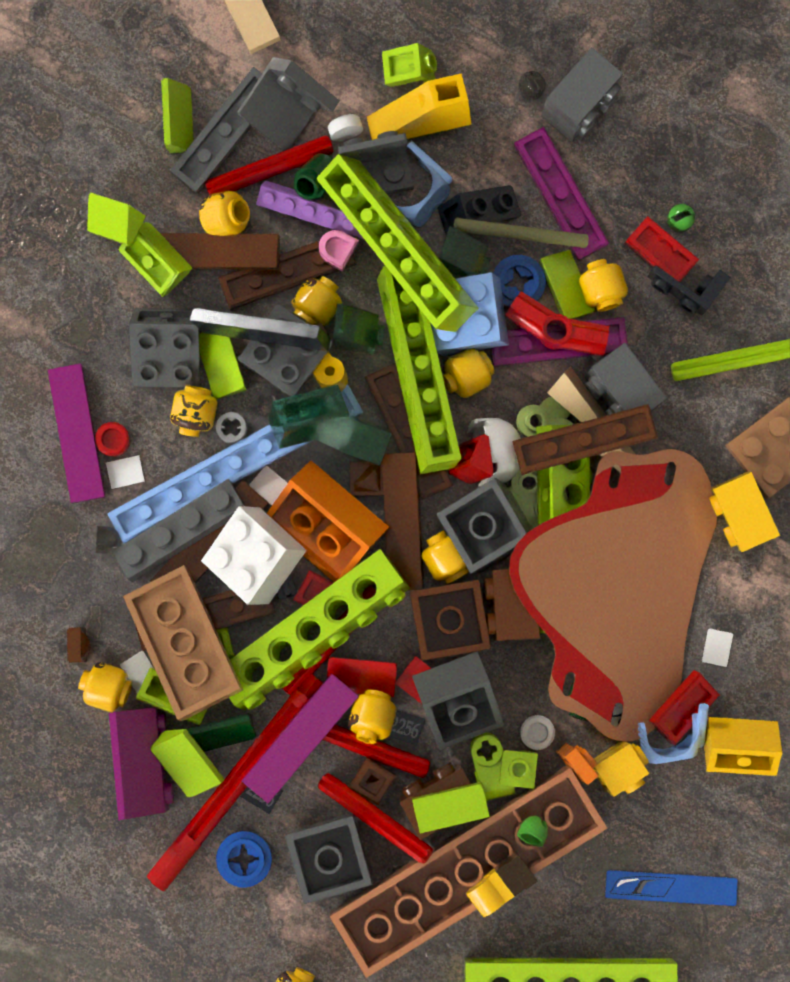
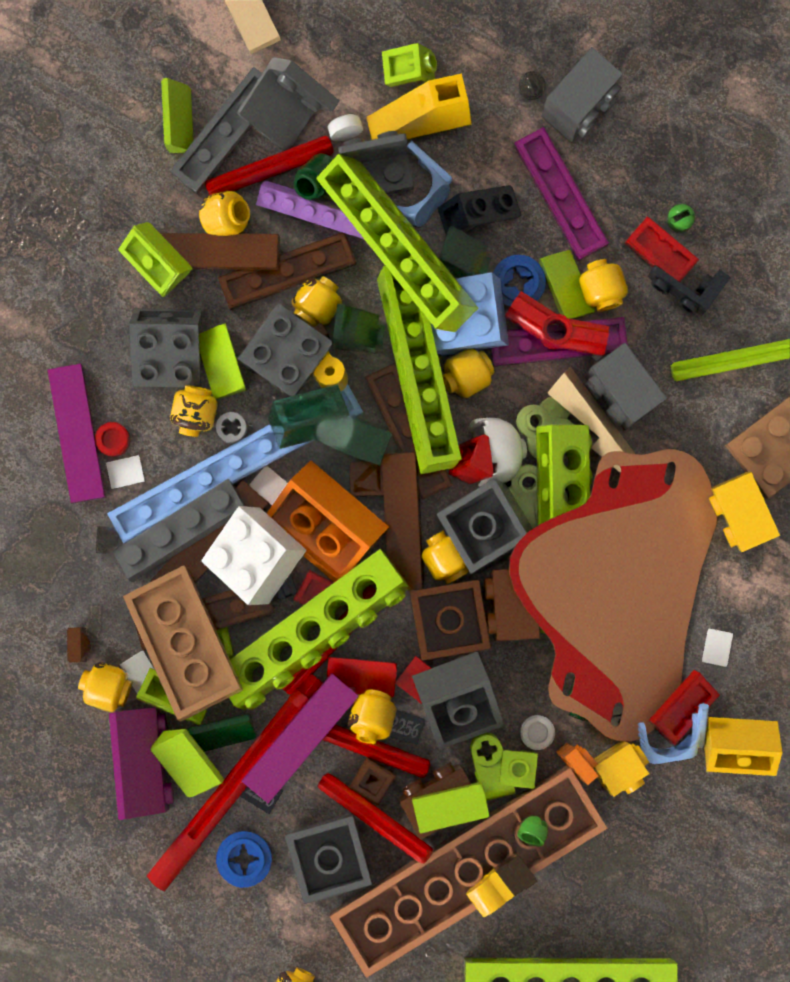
(113, 219): lime slope -> none
(260, 329): tile -> none
(337, 248): bright pink tile -> none
(521, 232): olive bar -> none
(585, 439): reddish brown tile -> none
(671, 888): blue sticker -> none

